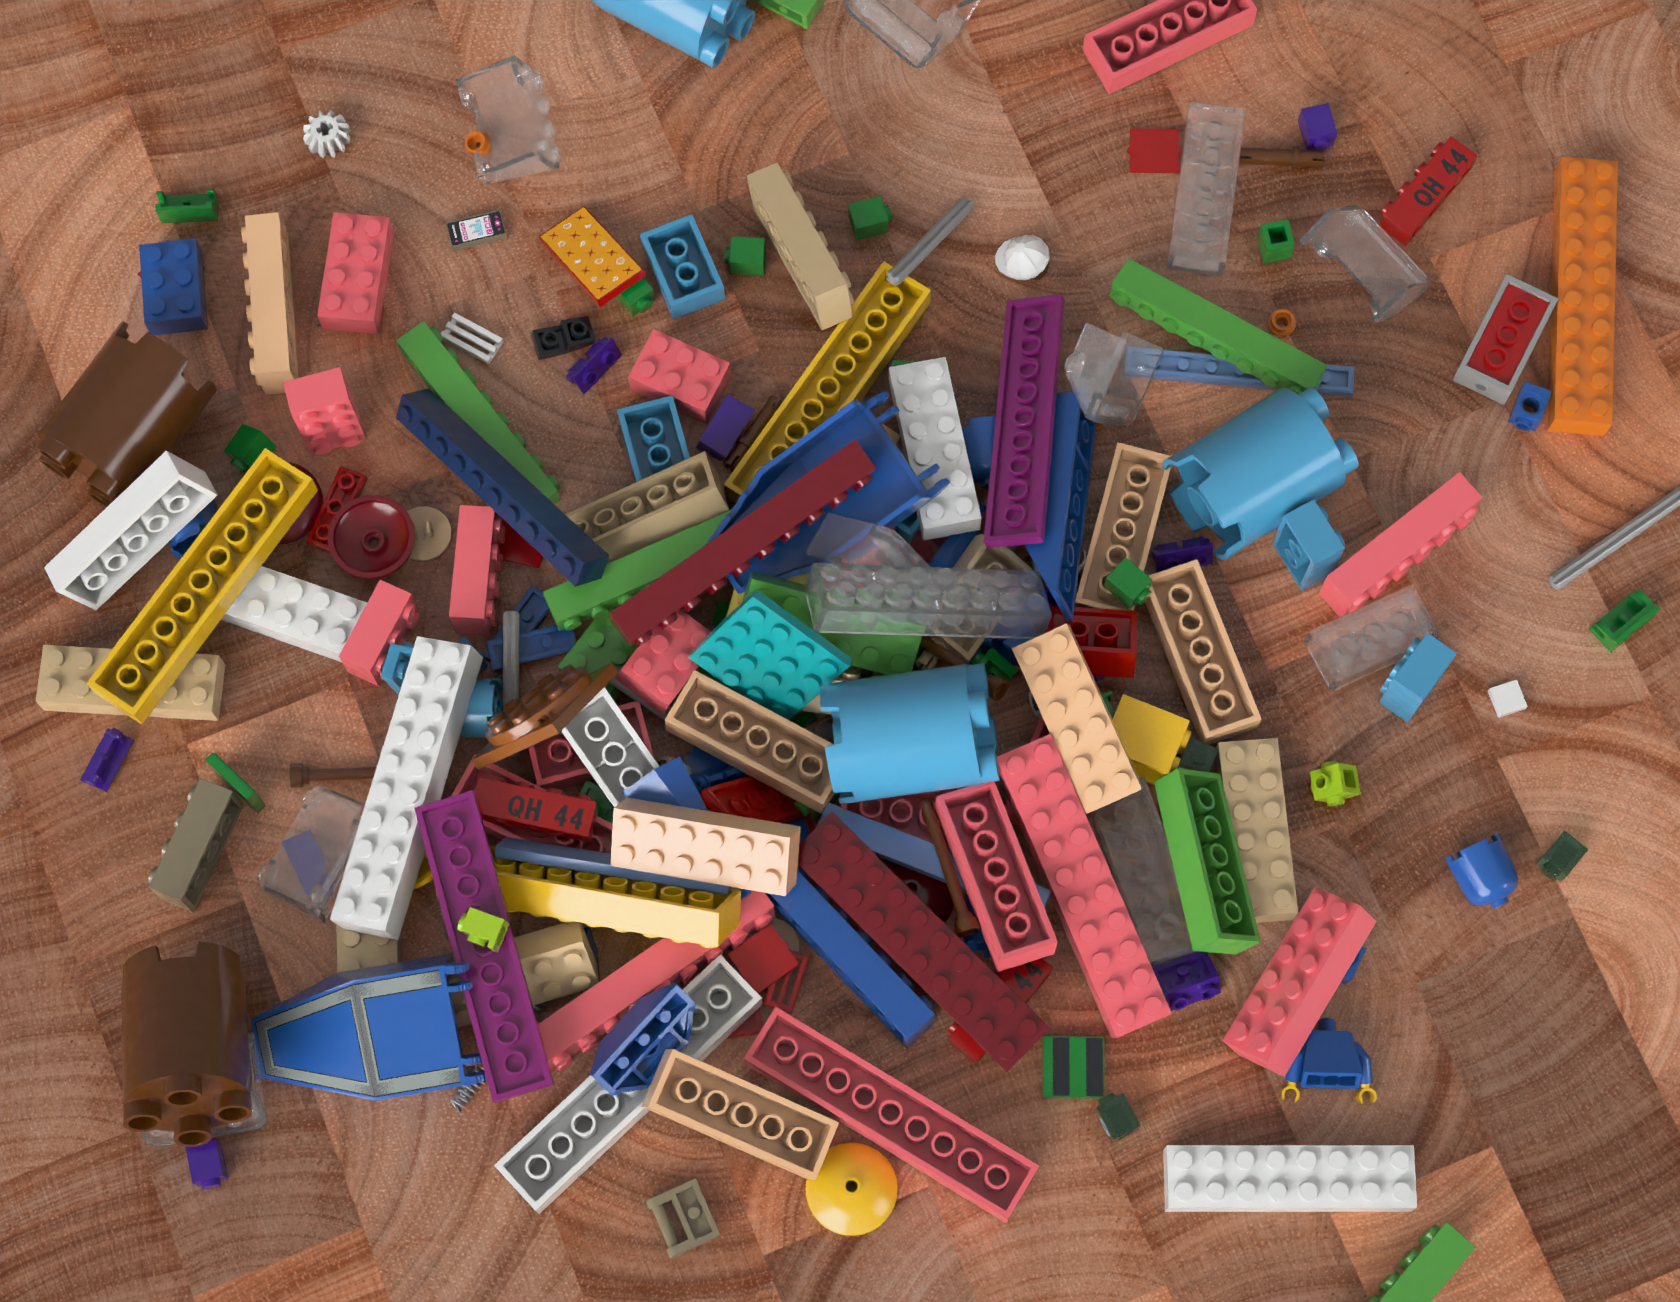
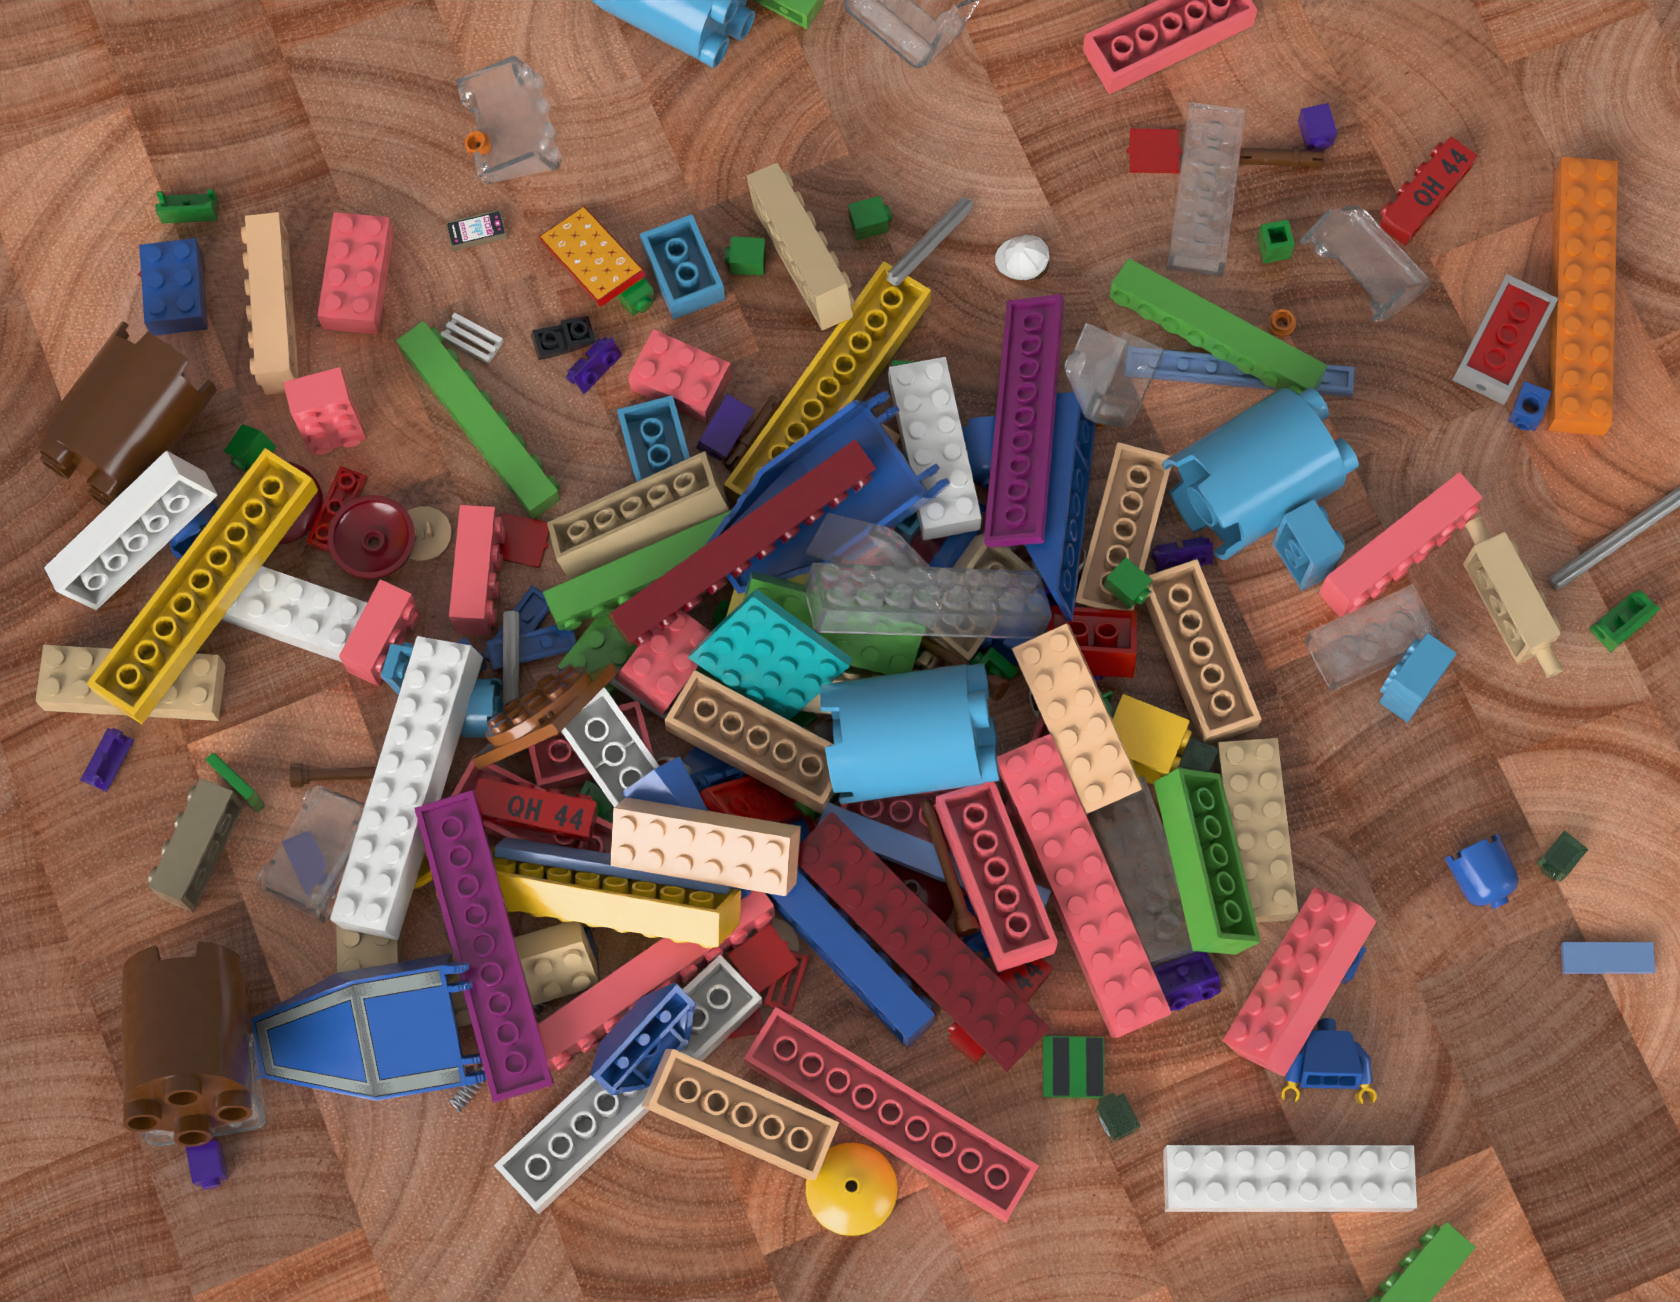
(323, 124): white gear -> none
(483, 928): lime brick -> none
(502, 487): dark blue brick -> none
(692, 1213): dark tan plate -> none
(1334, 783): lime brick -> none
(1507, 698): white tile -> none
(1512, 598): none -> tan brick
(1607, 958): none -> medium blue tile

